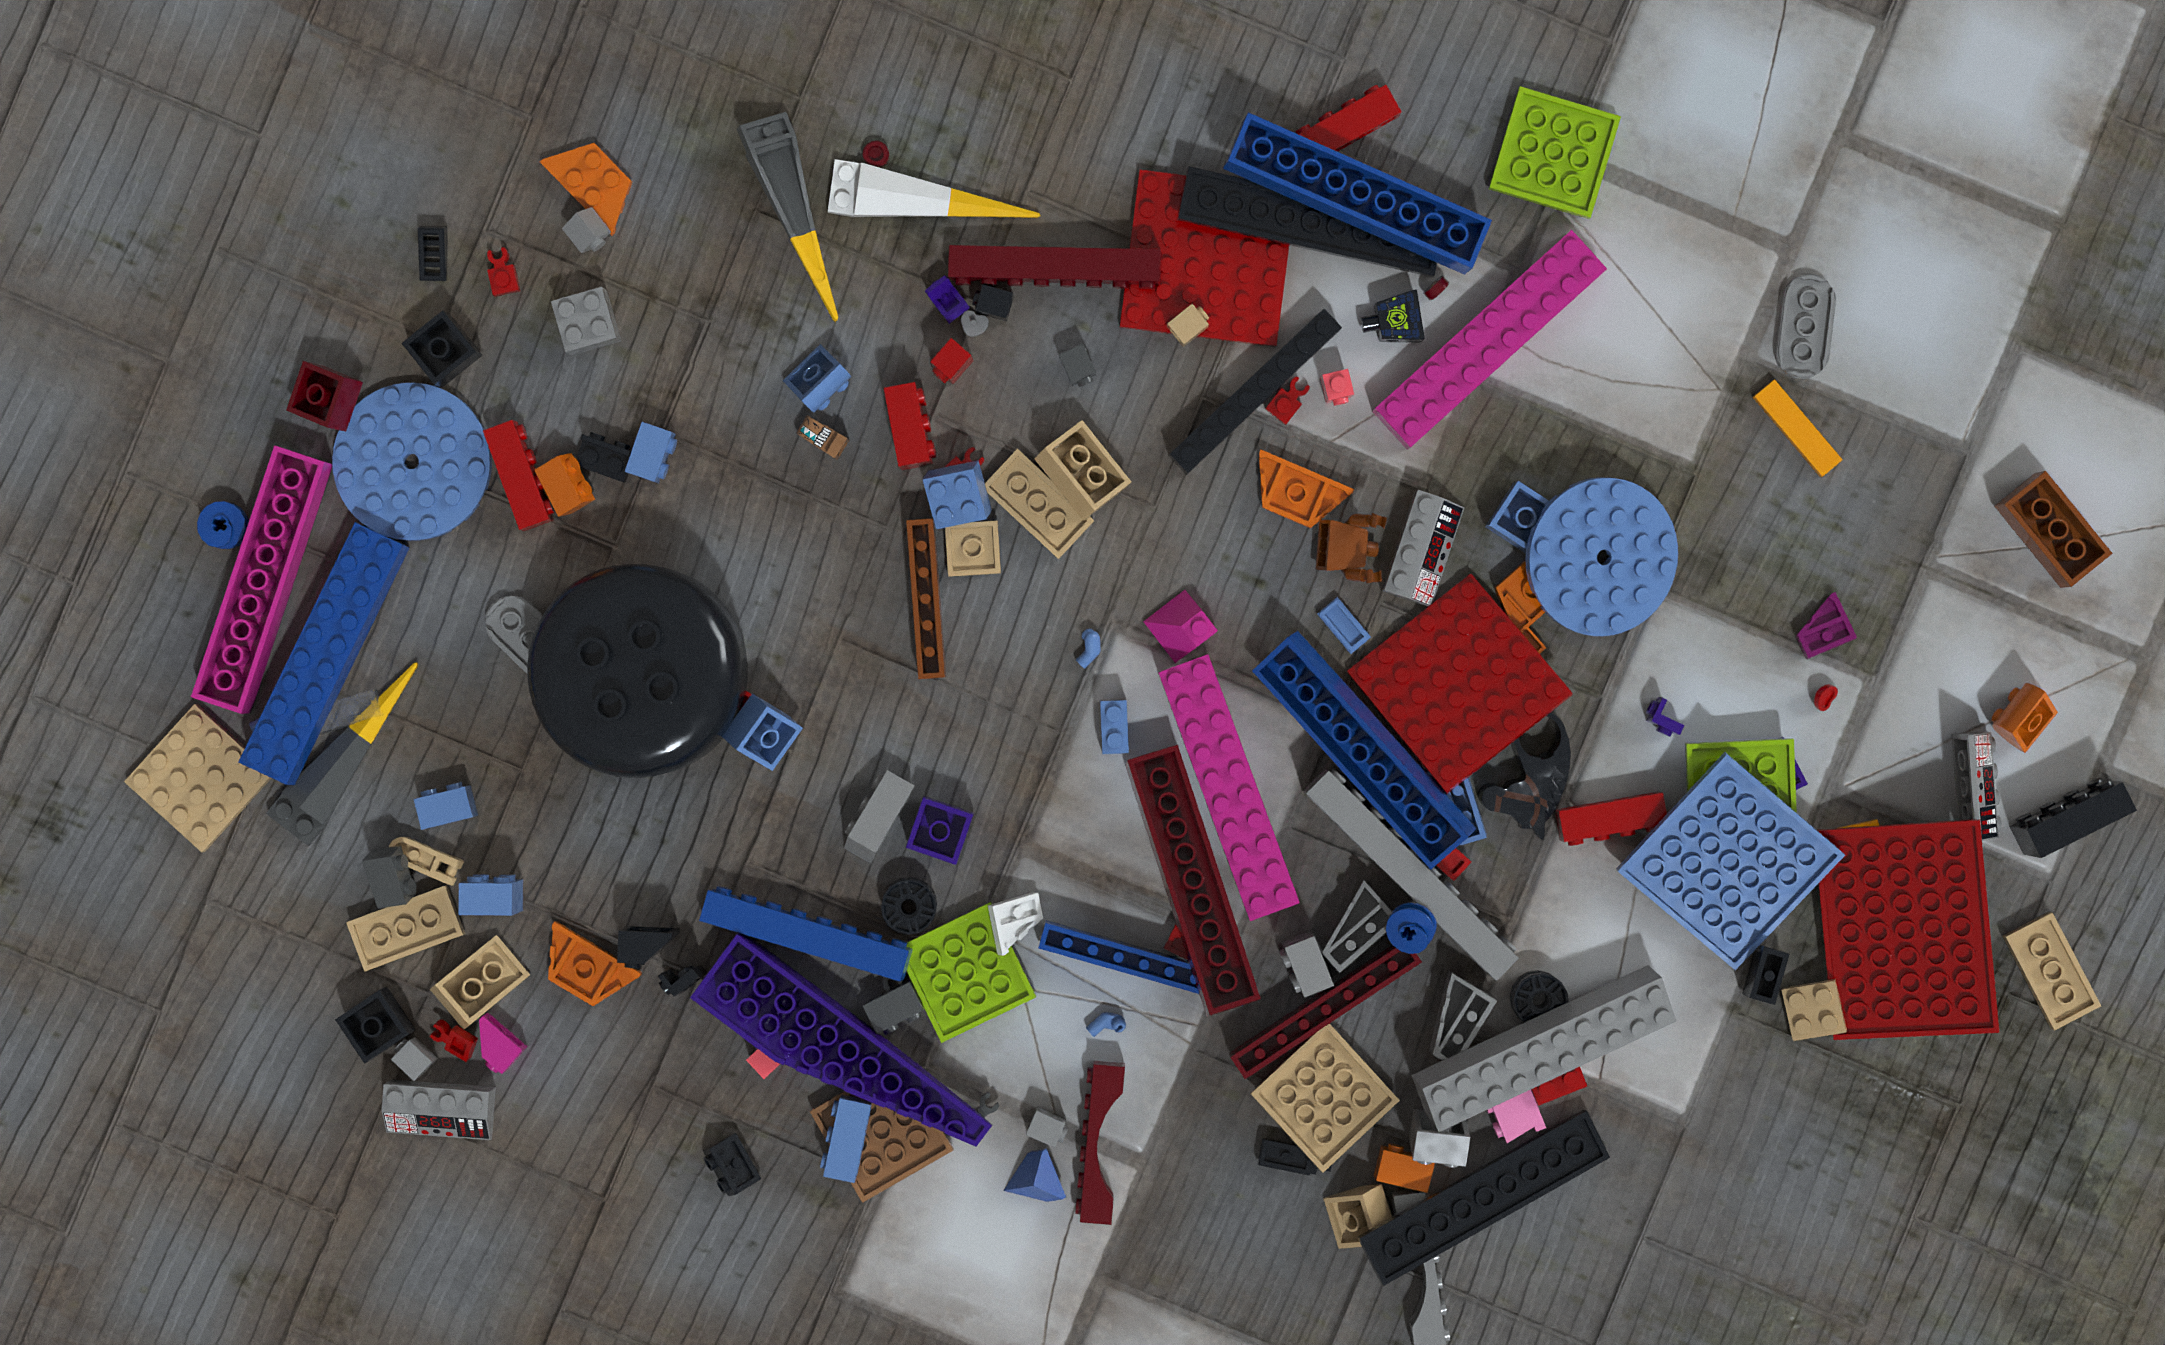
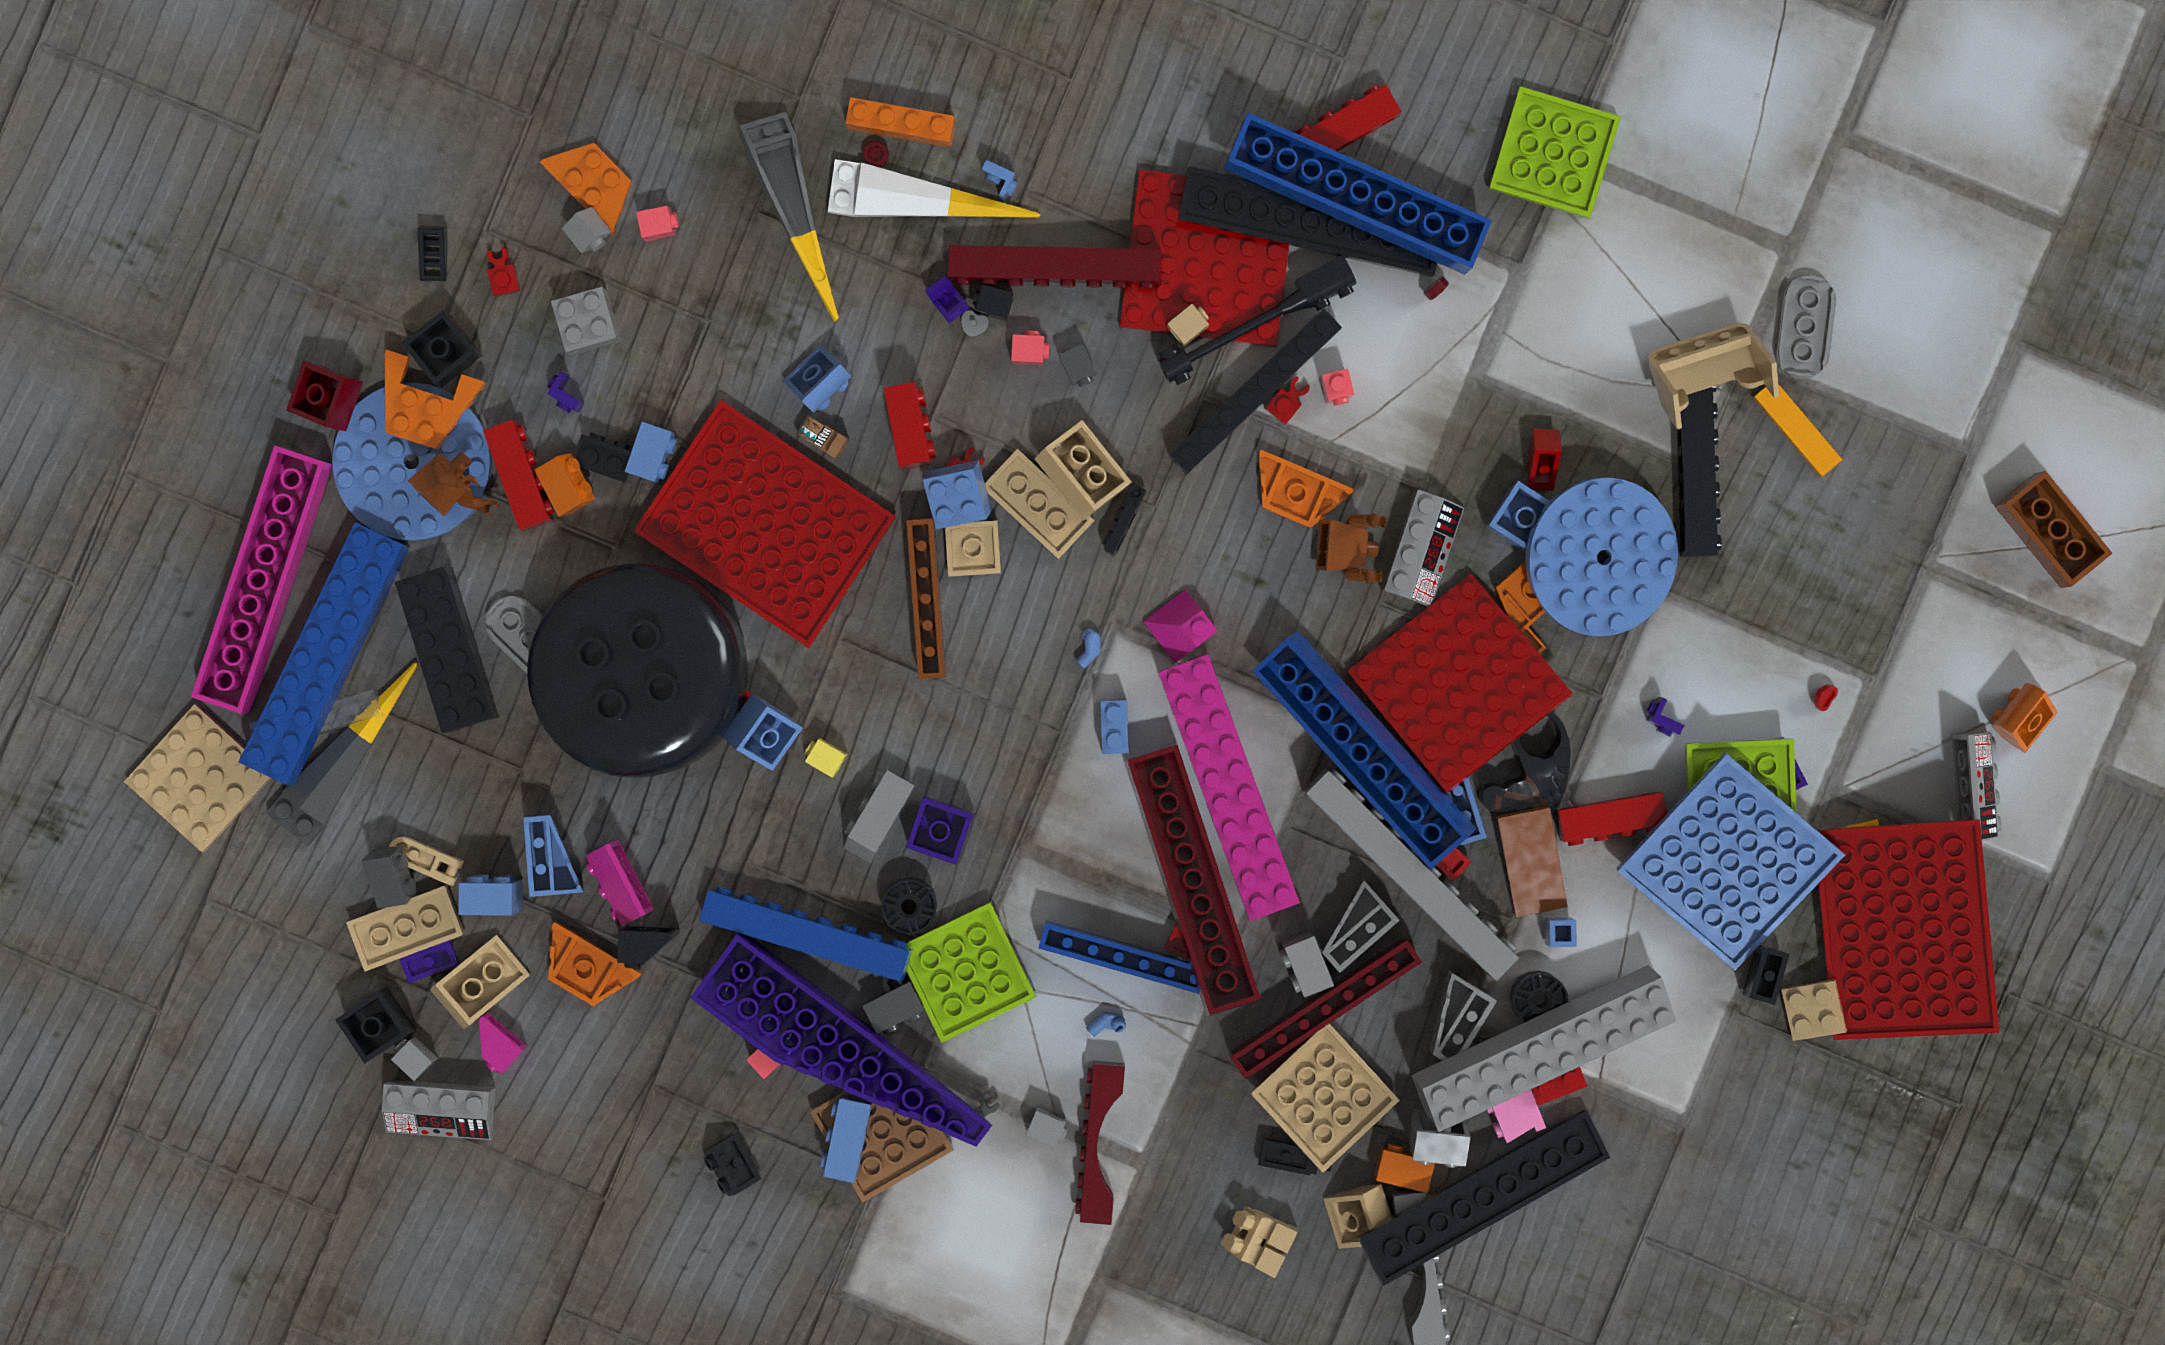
(210, 528): blue piece -> none
(419, 414): none -> orange wing
(429, 961): none -> dark purple plate
(444, 485): none -> dark orange torso
(445, 807): medium blue brick -> none
(446, 649): none -> black brick
(457, 1040): red plate -> none
(547, 859): none -> medium blue wedge
(565, 400): none -> dark purple bracket
(618, 883): none -> dark pink slope
(657, 223): none -> coral brick
(679, 983): black bracket -> none
(765, 524): none -> red plate
(825, 757): none -> light yellow brick
(900, 122): none -> orange brick
(951, 362): red brick -> none
(997, 174): none -> medium blue bracket
(1013, 919): white wing -> none
(1029, 348): none -> coral brick
(1036, 1178): blue slope -> none
(1124, 519): none -> black hinge
(1248, 1235): none -> tan hips
(1312, 291): none -> black bar
(1343, 625): medium blue tile -> none
(1396, 319): torso -> none
(1411, 927): blue piece -> none
(1489, 339): dark pink brick -> none
(1532, 861): none -> dark orange tile
(1544, 459): none -> red slope
(1560, 932): none -> medium blue brick
(1698, 477): none -> black brick
(1710, 361): none -> tan windscreen
(1826, 629): magenta wing -> none
(2051, 971): tan plate -> none
(2072, 818): black brick -> none

